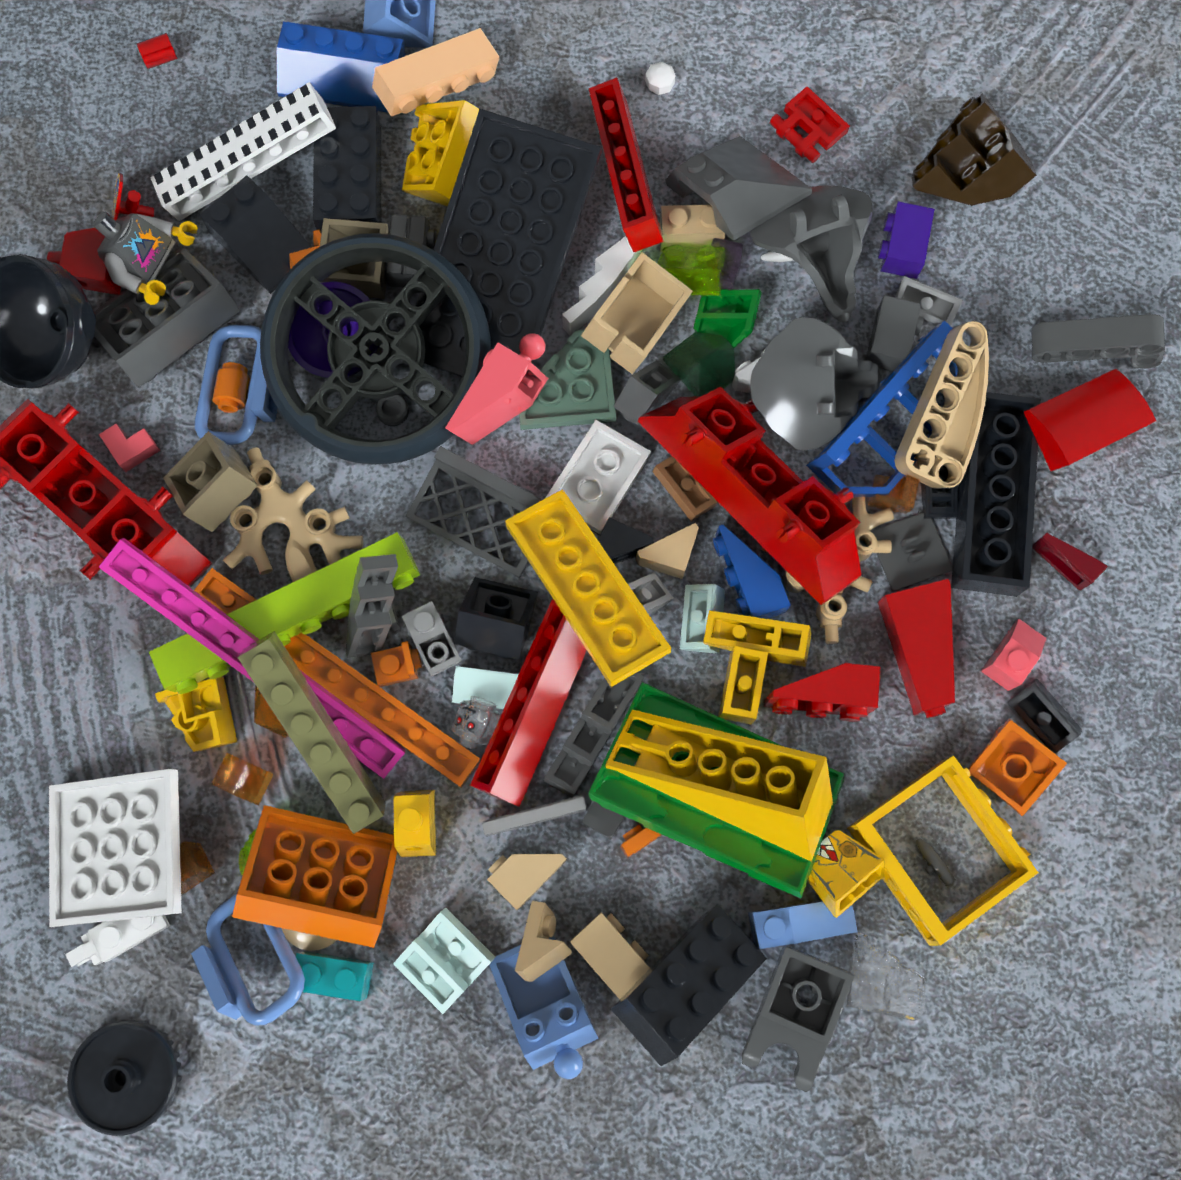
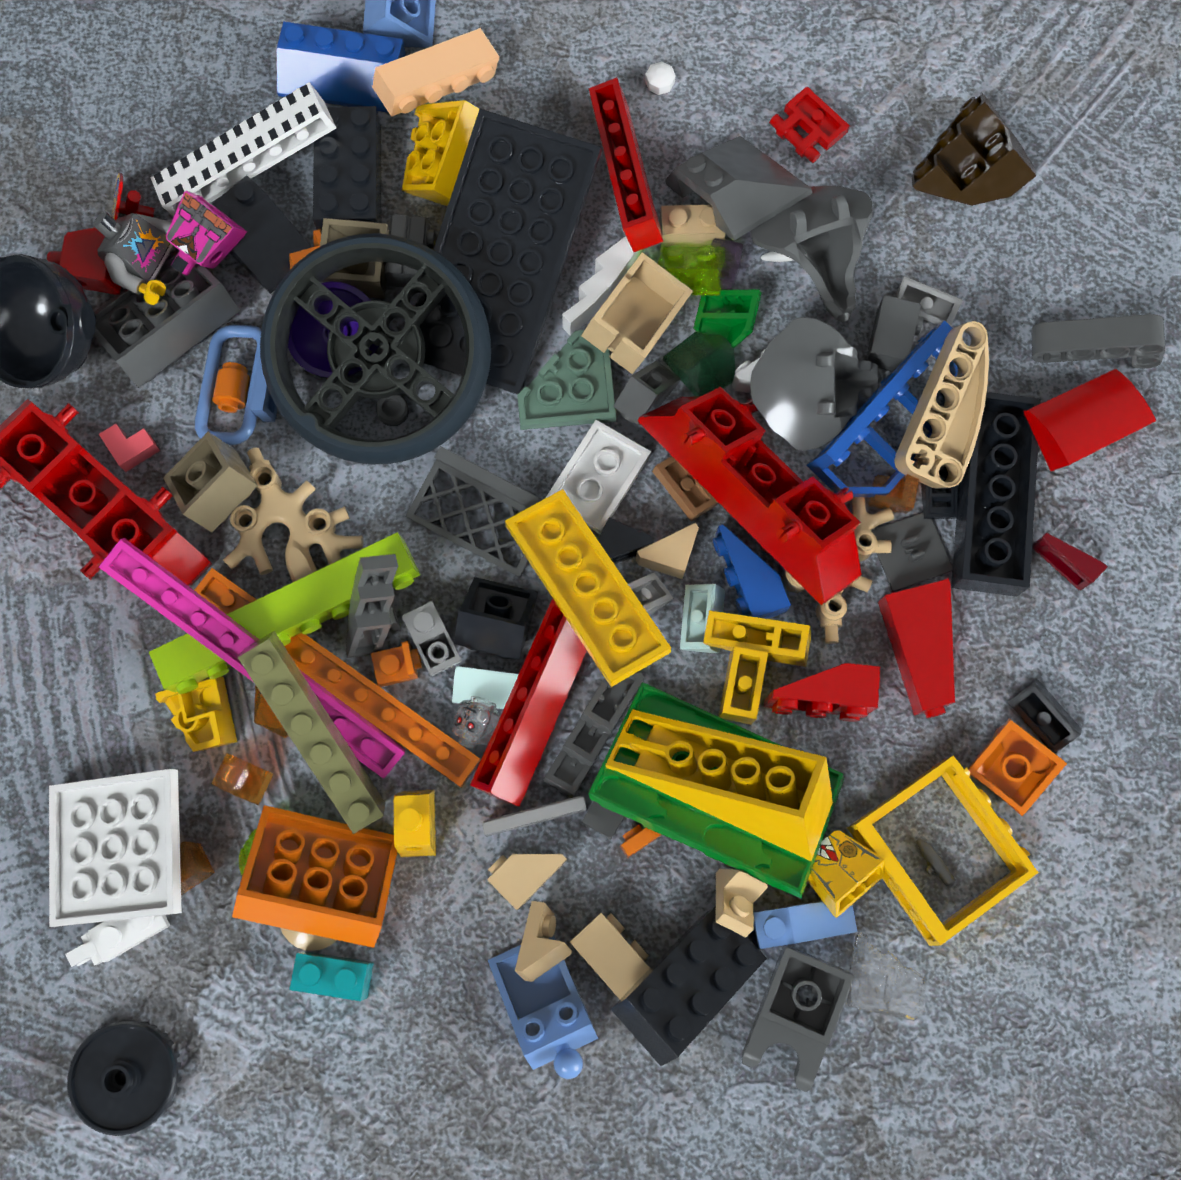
(157, 51): red piece -> none
(201, 234): none -> torso
(225, 982): medium blue bar -> none
(444, 960): light aqua slope -> none
(500, 390): coral slope -> none
(735, 899): none -> tan slope
(906, 239): dark purple brick -> none
(1015, 656): coral slope -> none

